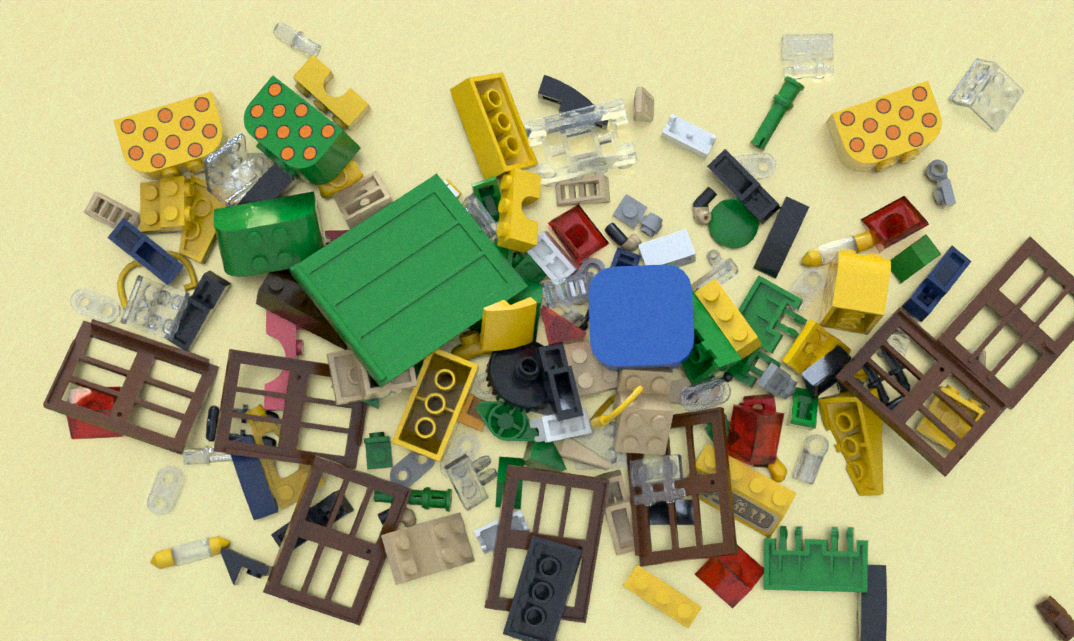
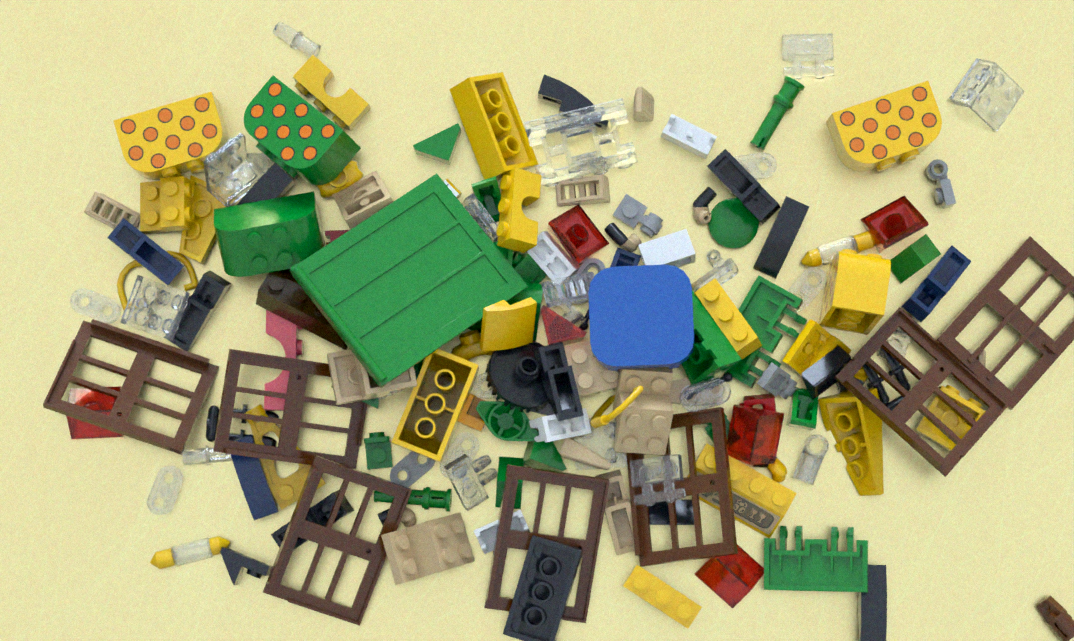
(440, 146): none -> green slope

